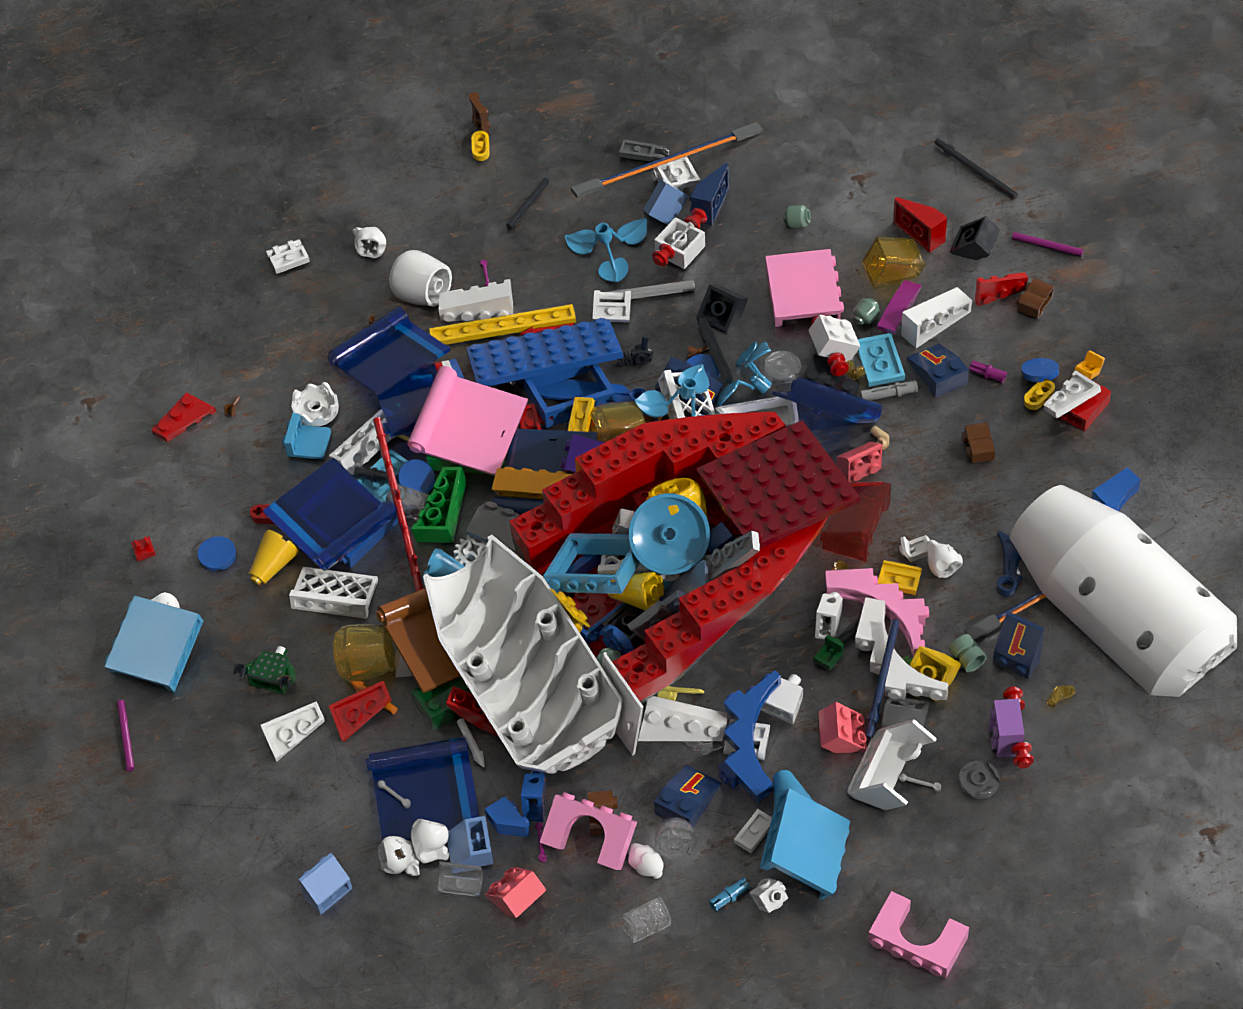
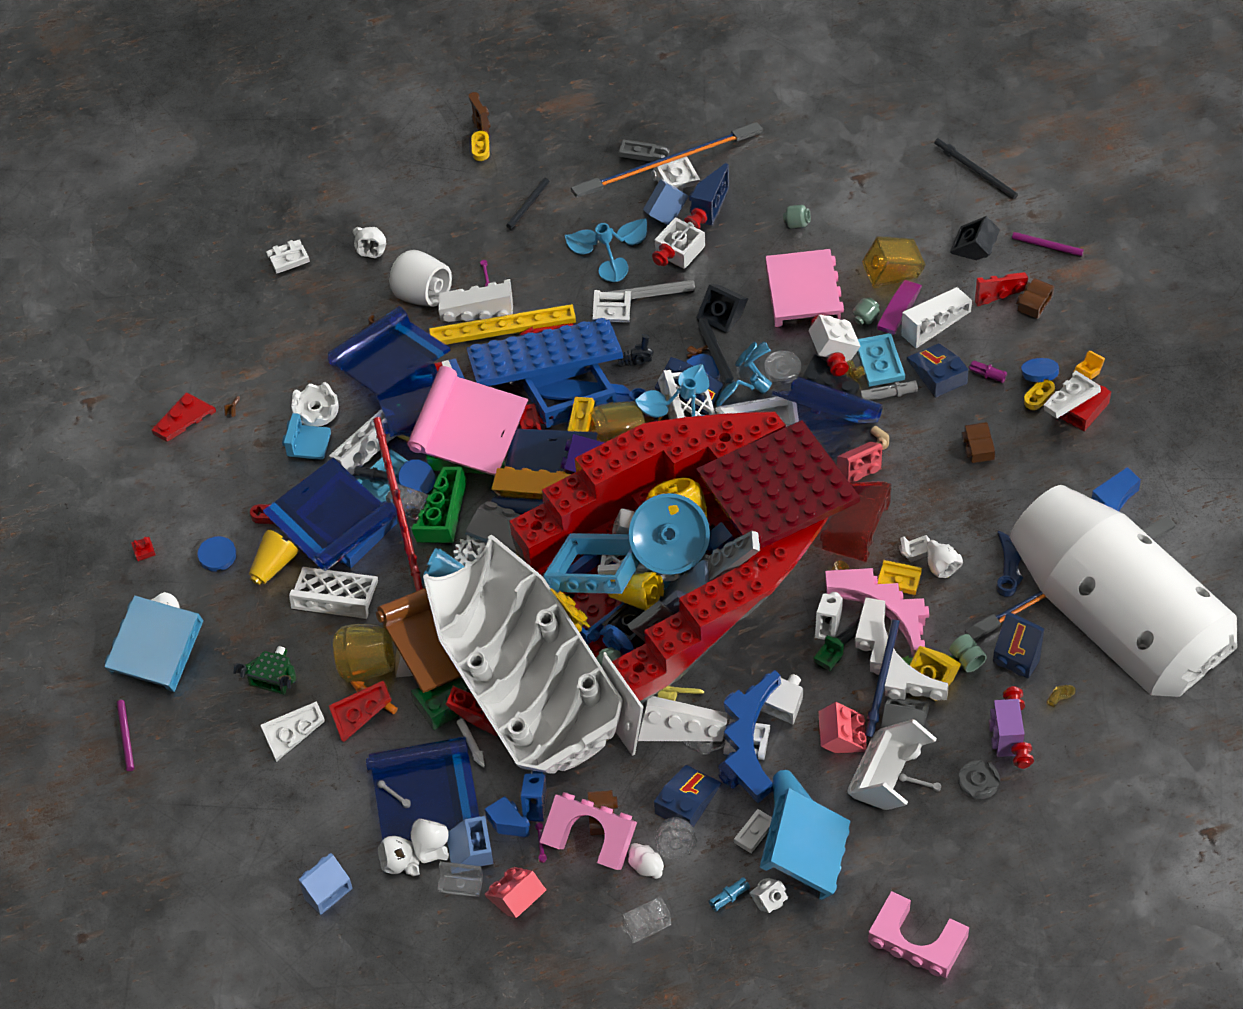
(921, 223): red slope -> none

